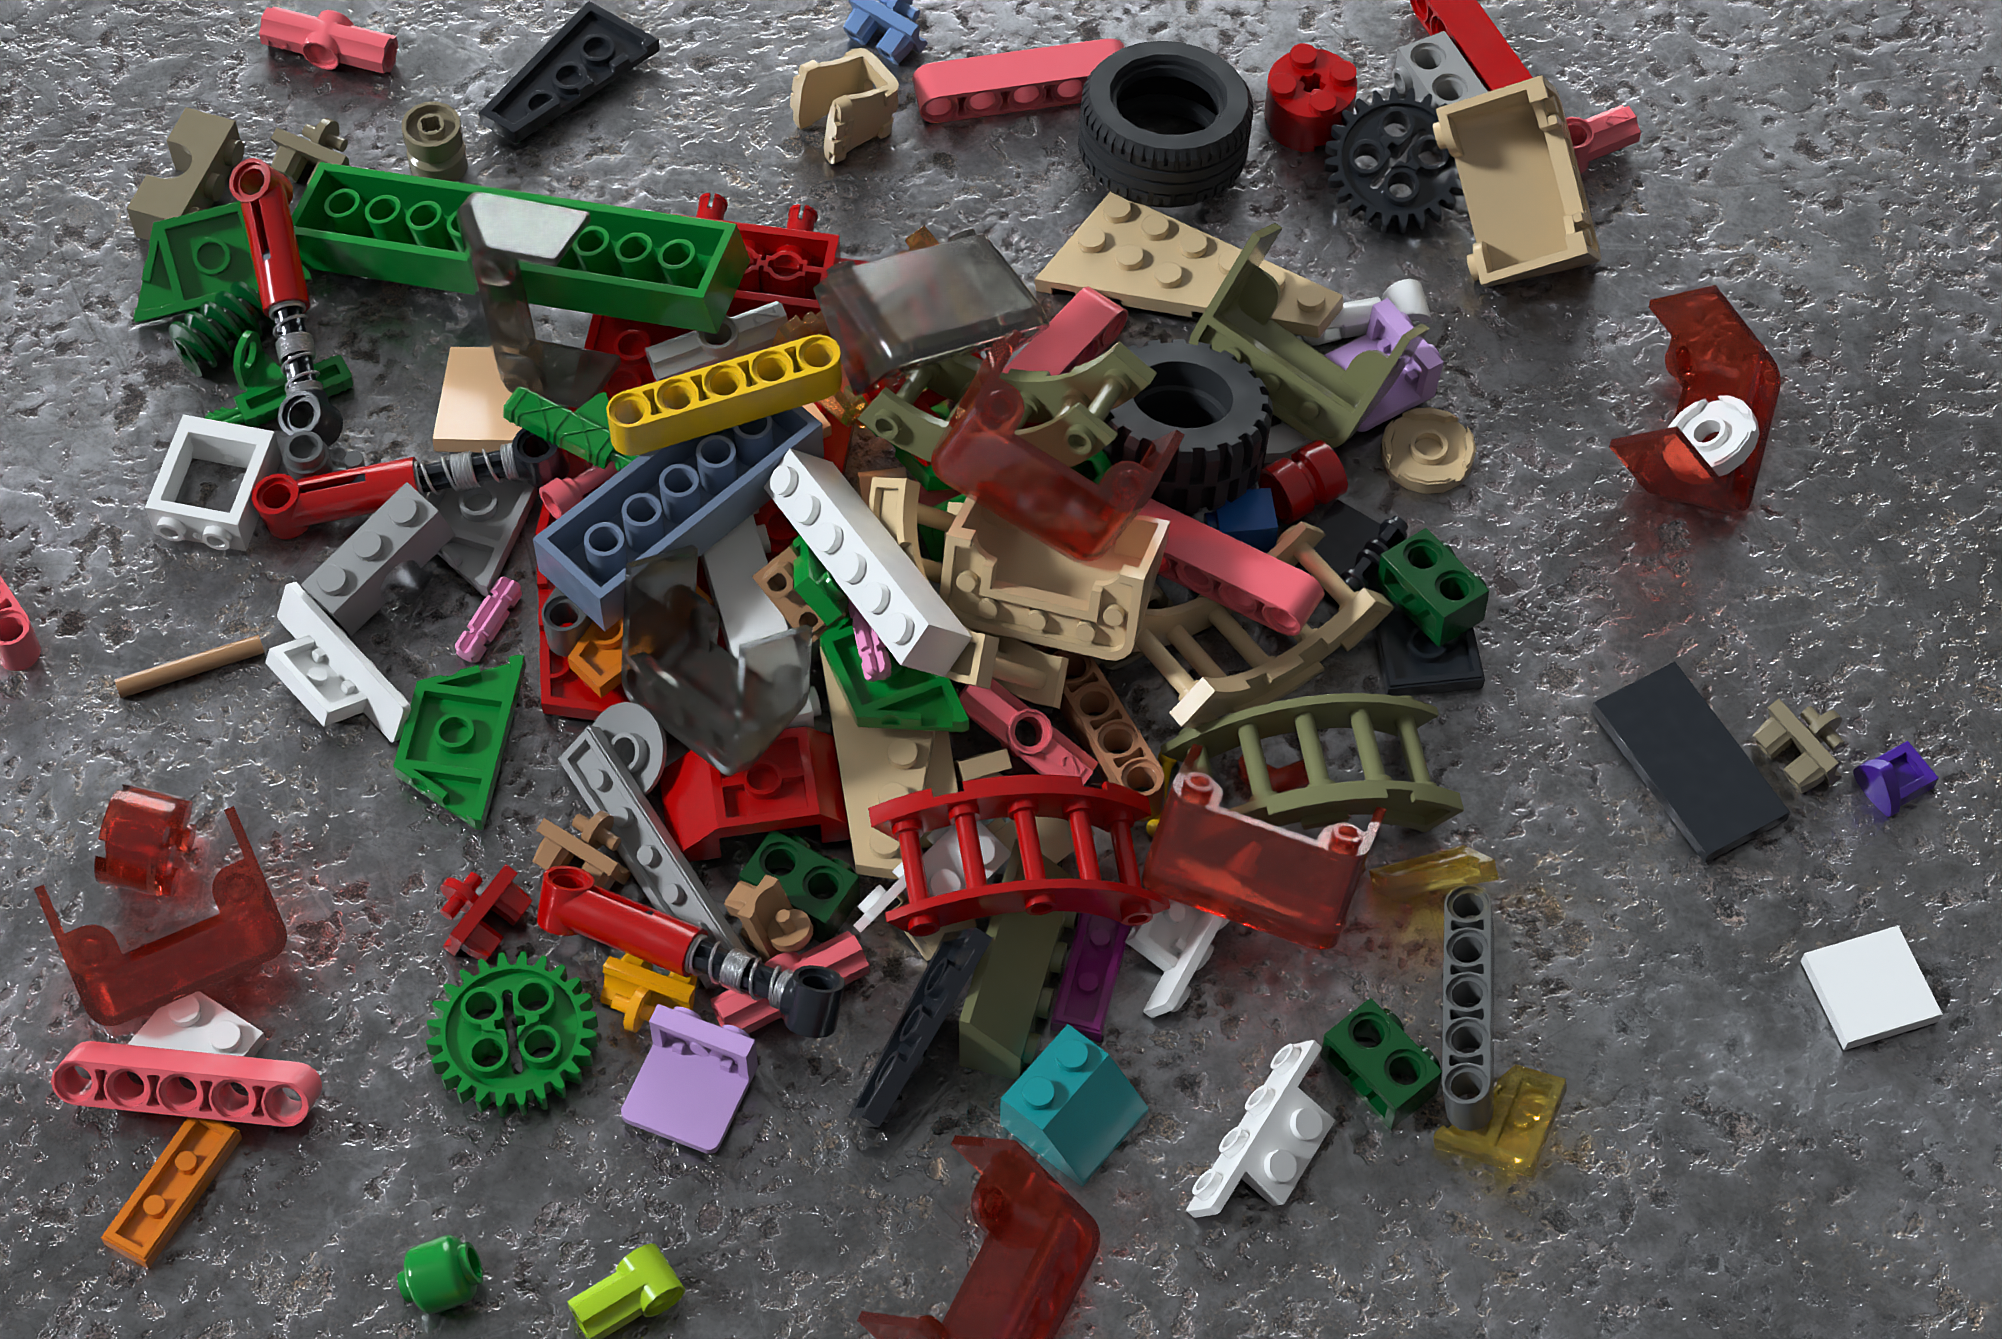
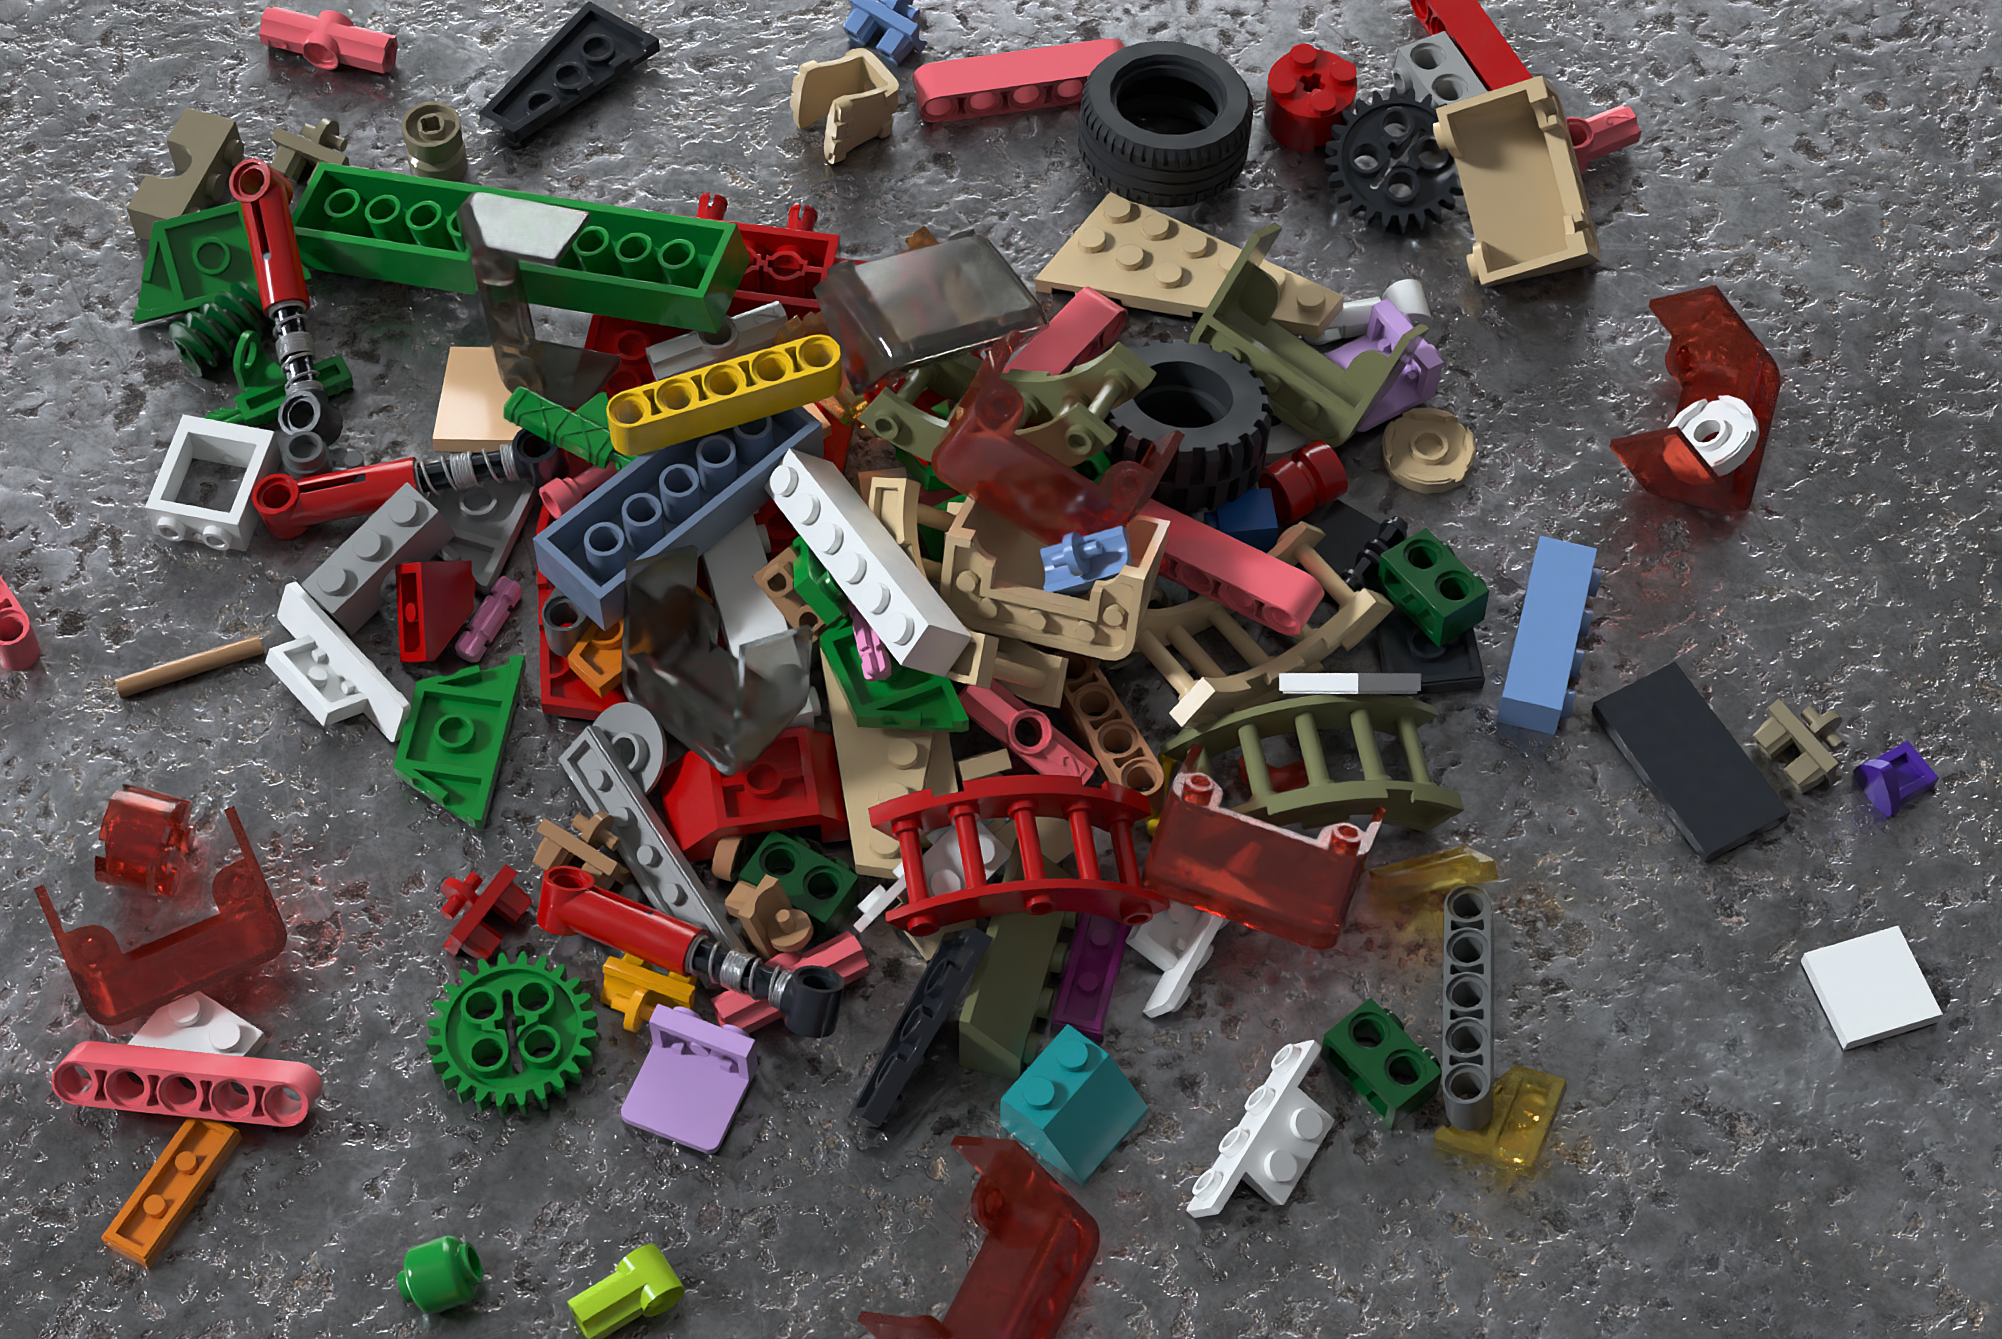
(432, 606): none -> red slope
(729, 857): none -> nougat tile
(1080, 560): none -> medium blue hips
(1350, 683): none -> white tile
(1548, 635): none -> medium blue brick

